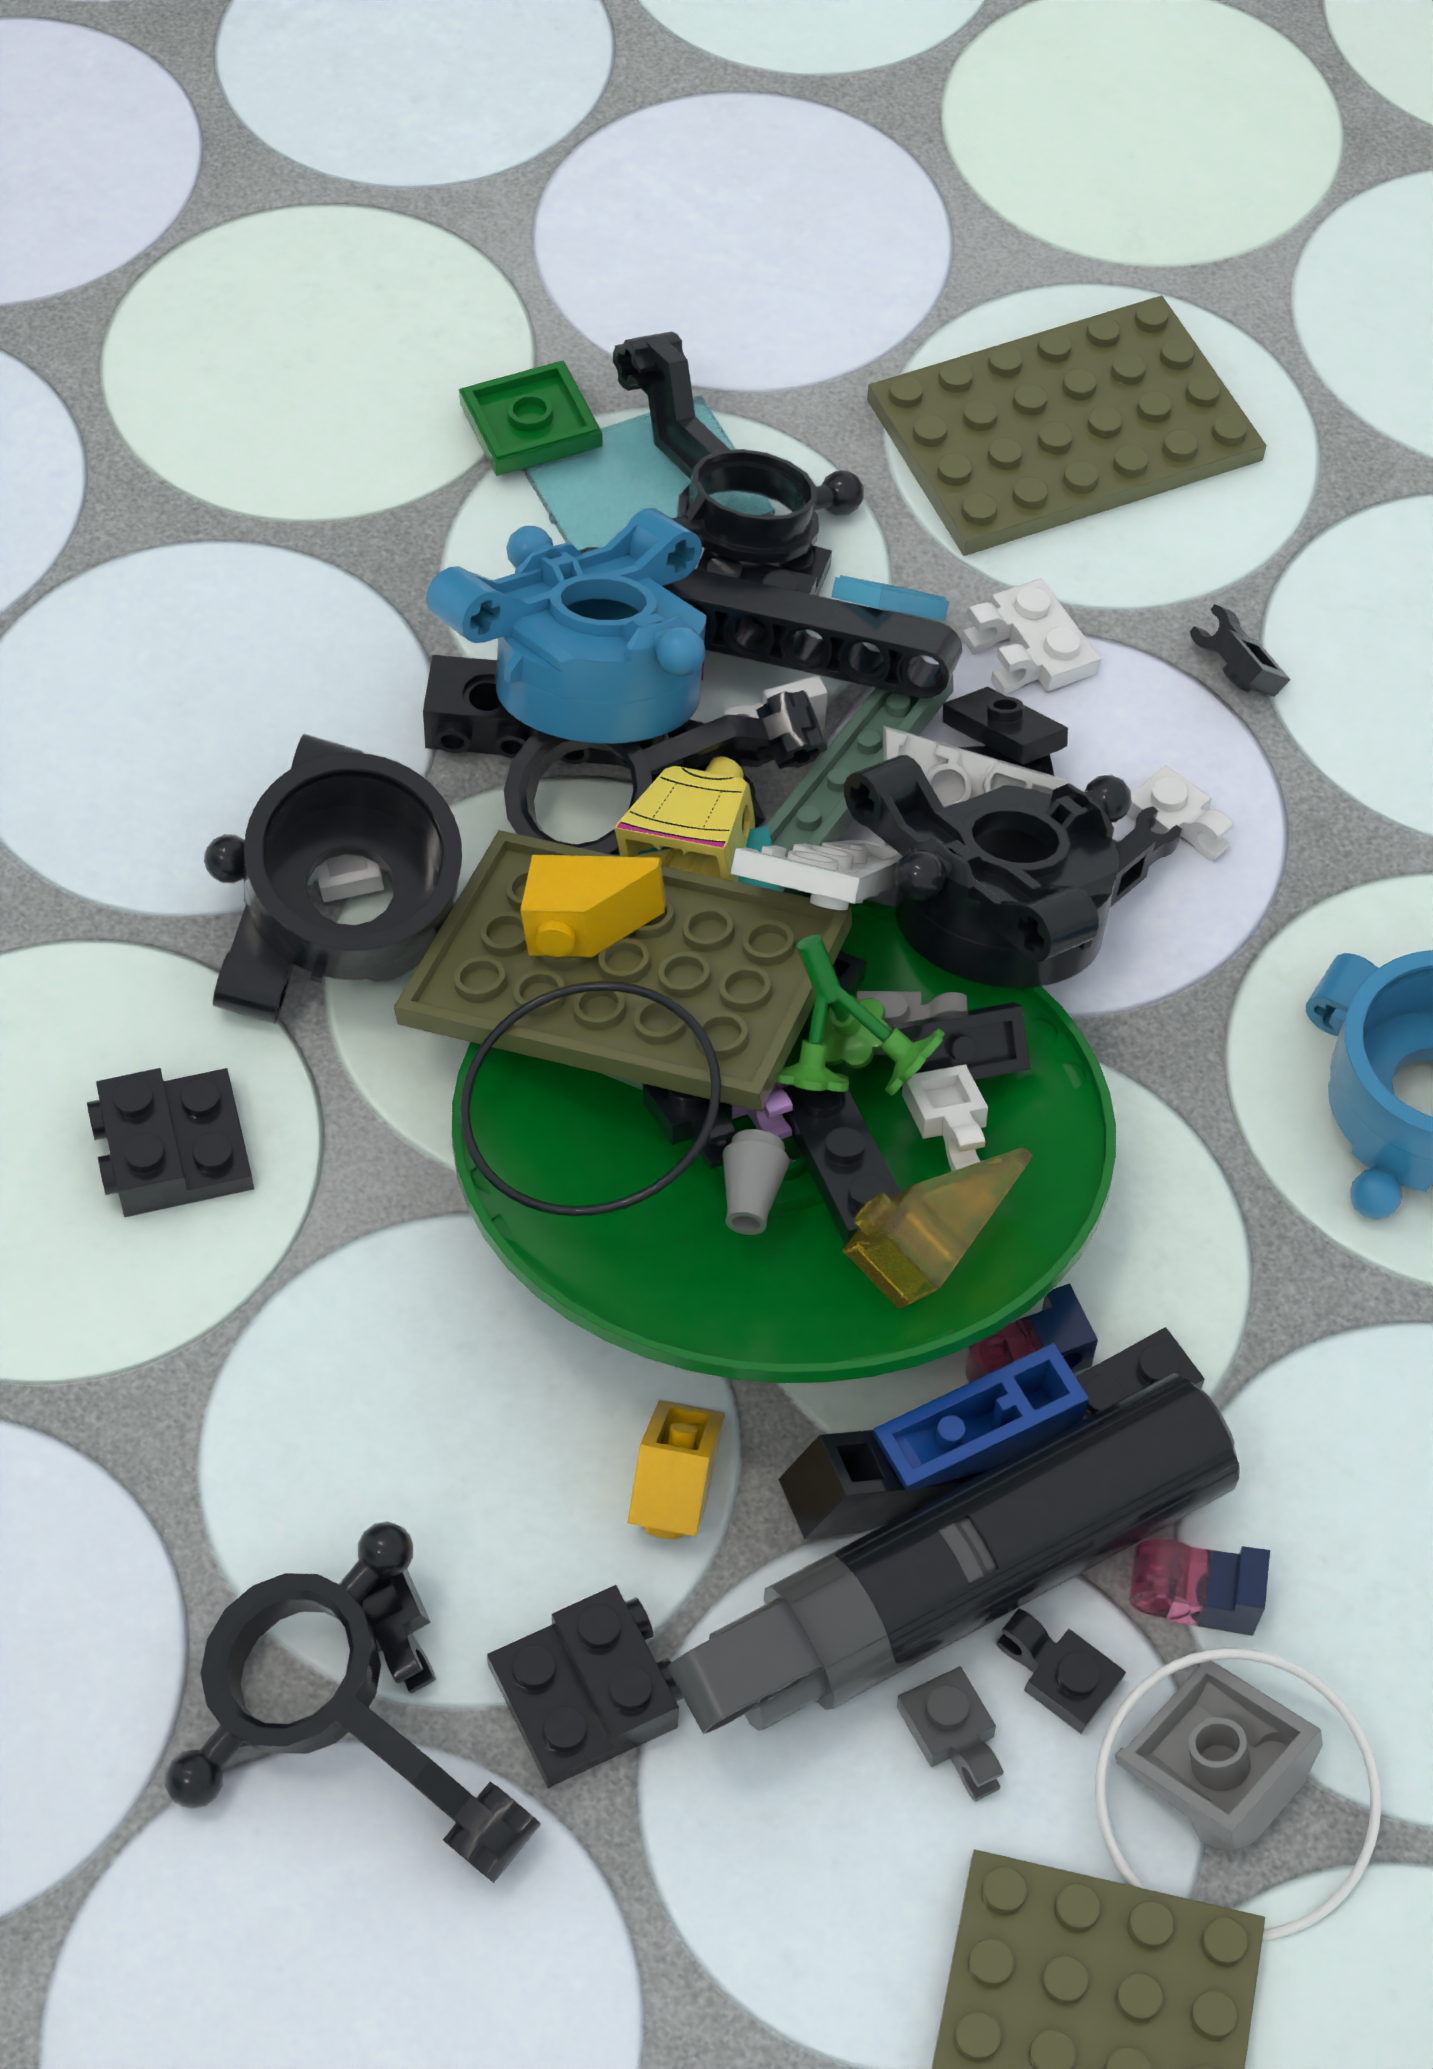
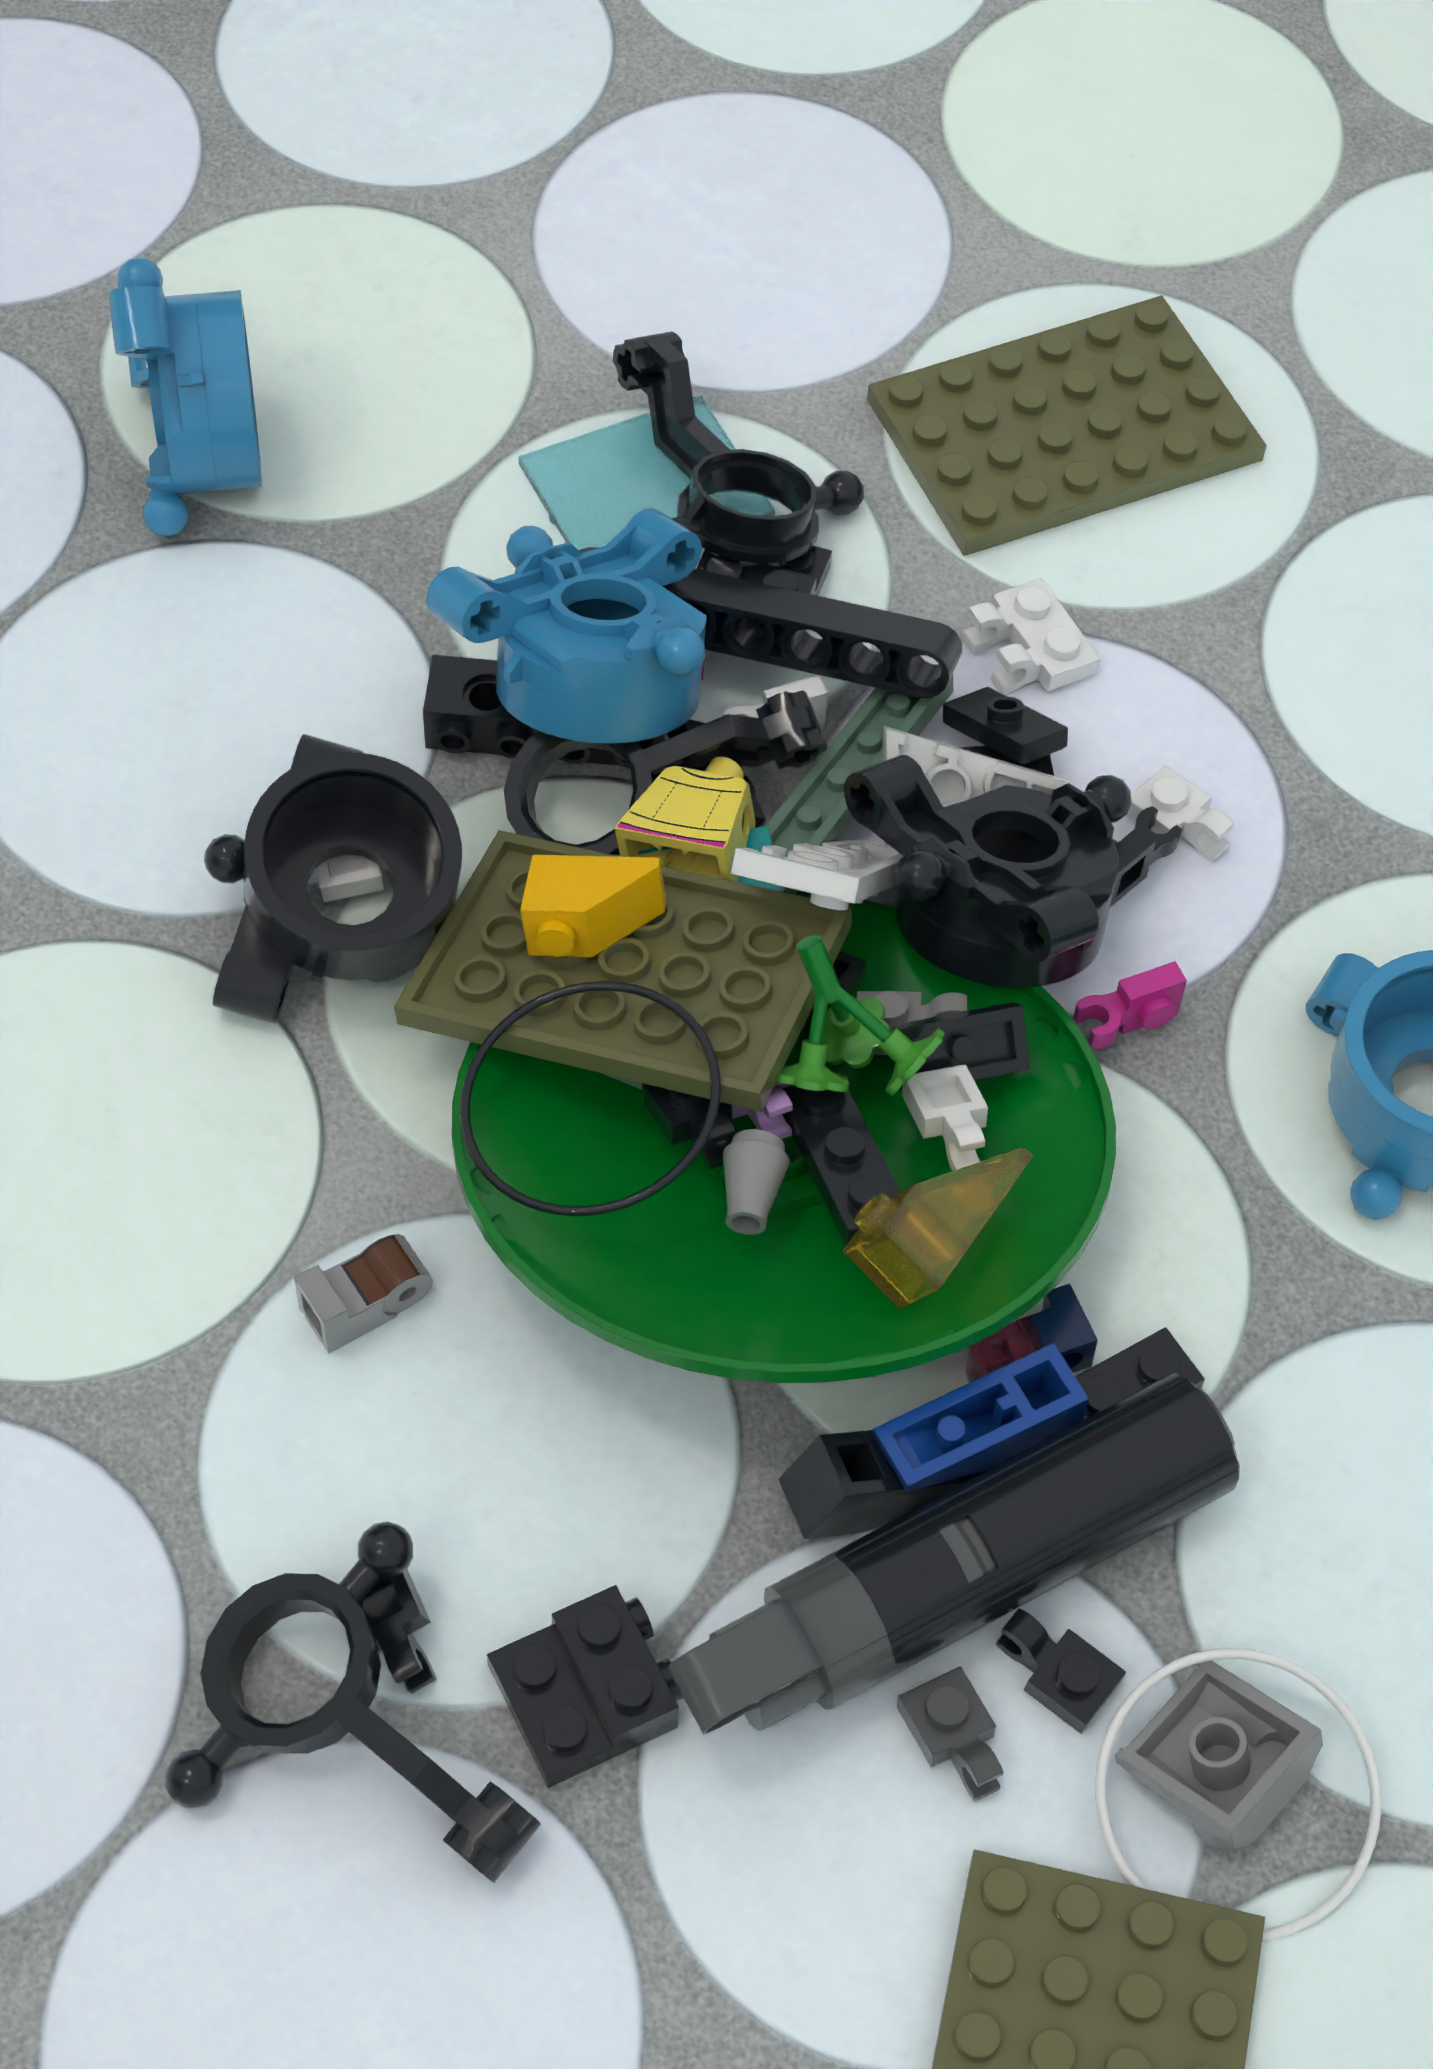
(169, 1139): black plate -> none
(200, 389): none -> dark azure piece
(362, 1291): none -> light grey leg
(530, 418): green plate -> none
(675, 1469): yellow slope -> none
(890, 597): medium azure tile -> none
(1139, 1002): none -> dark pink plate
(1200, 1585): leg -> none
(1246, 659): black plate -> none

